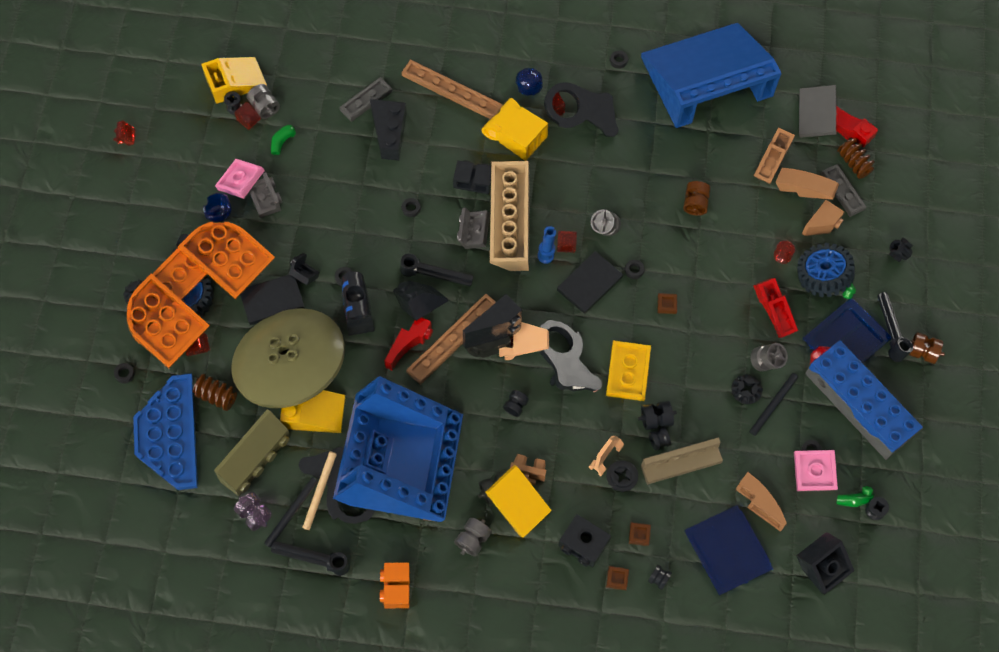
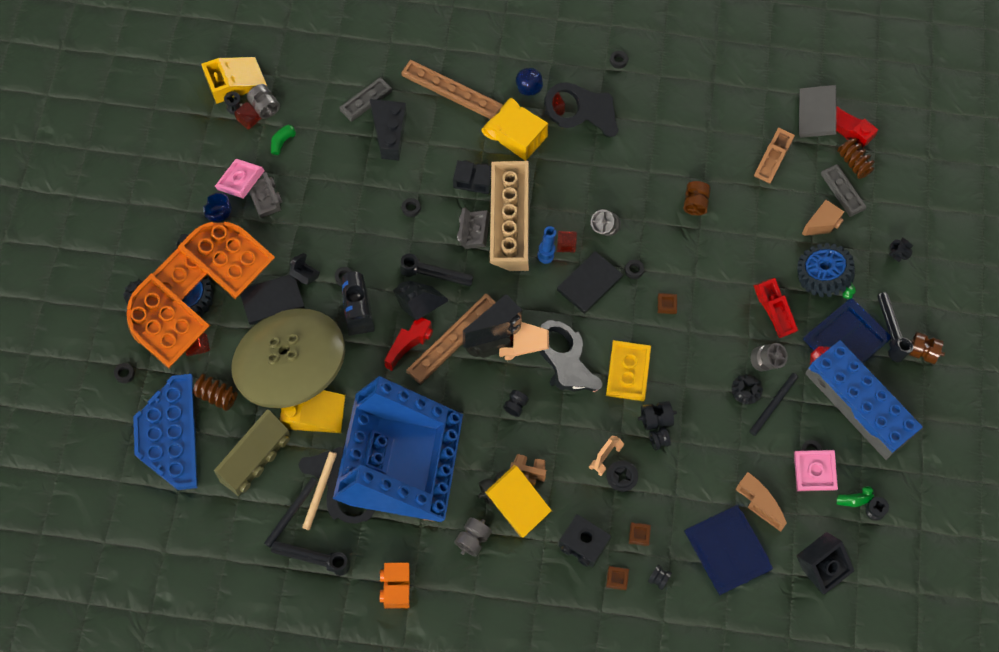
(124, 133): clear red tile -> none
(249, 508): clear purple wheel -> none
(681, 461): dark tan fence -> none
(710, 68): blue slope -> none
(787, 248): clear red wheel -> none
(806, 184): medium nougat slope -> none

